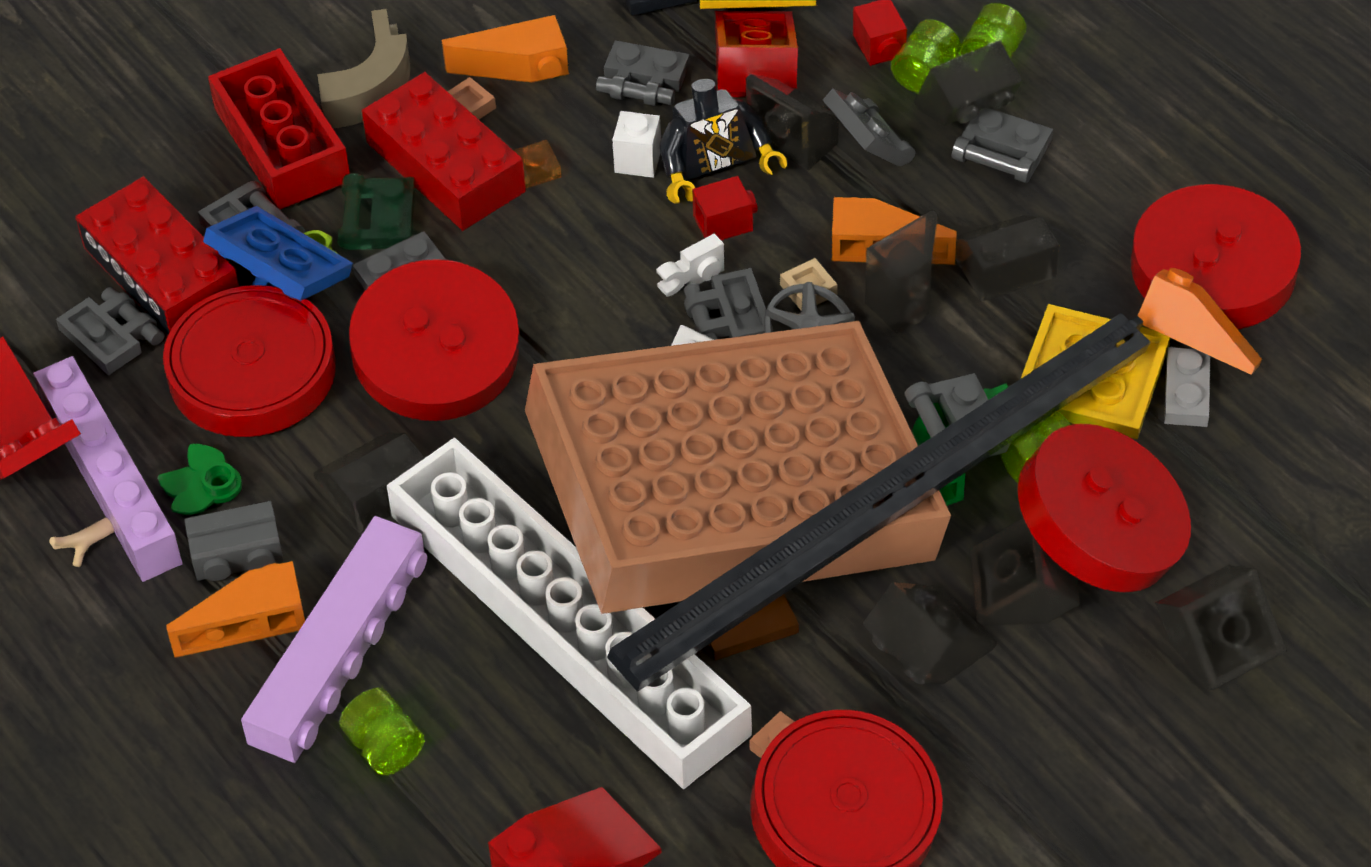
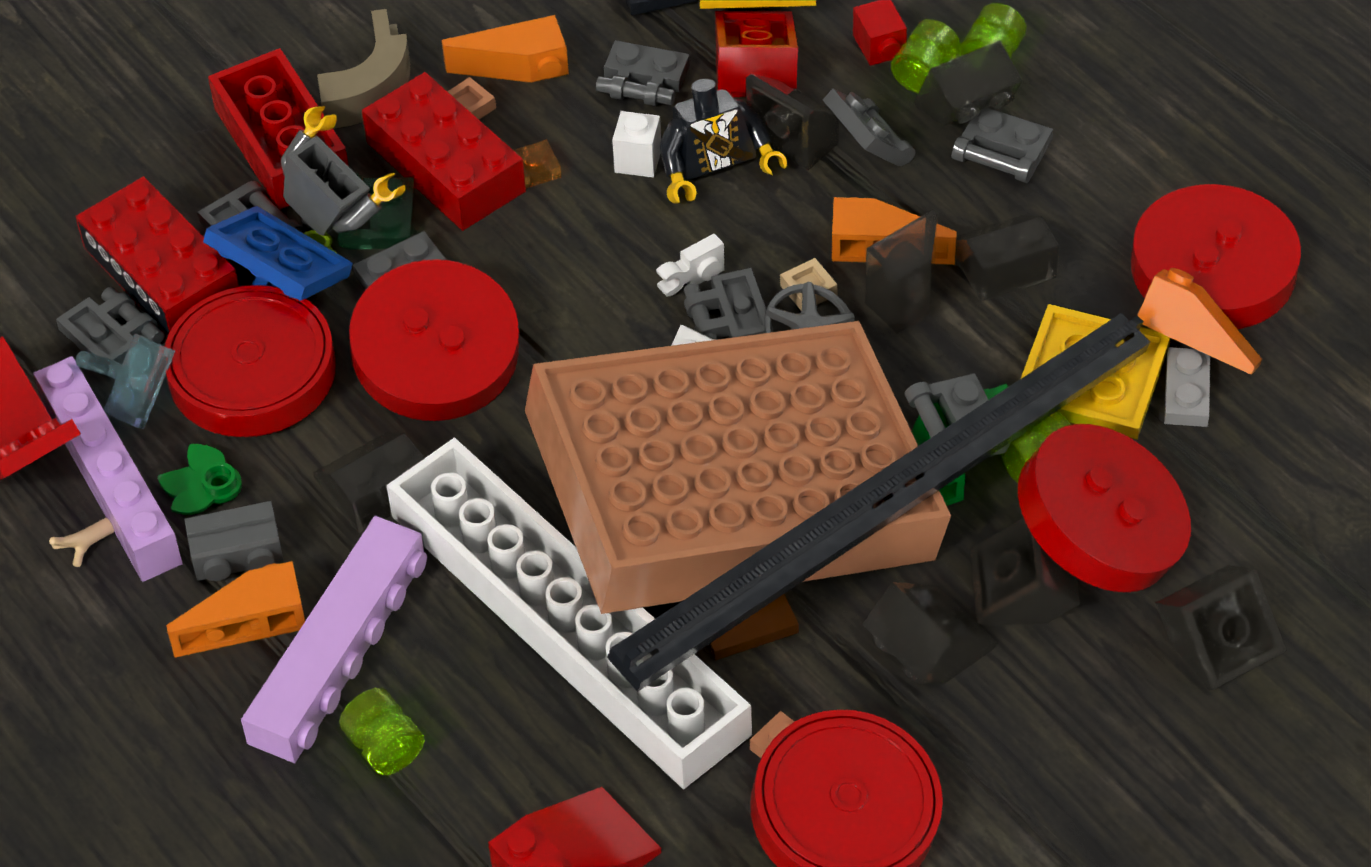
(135, 379): none -> clear light blue plate
(323, 186): none -> dark grey torso
(724, 208): red brick -> none

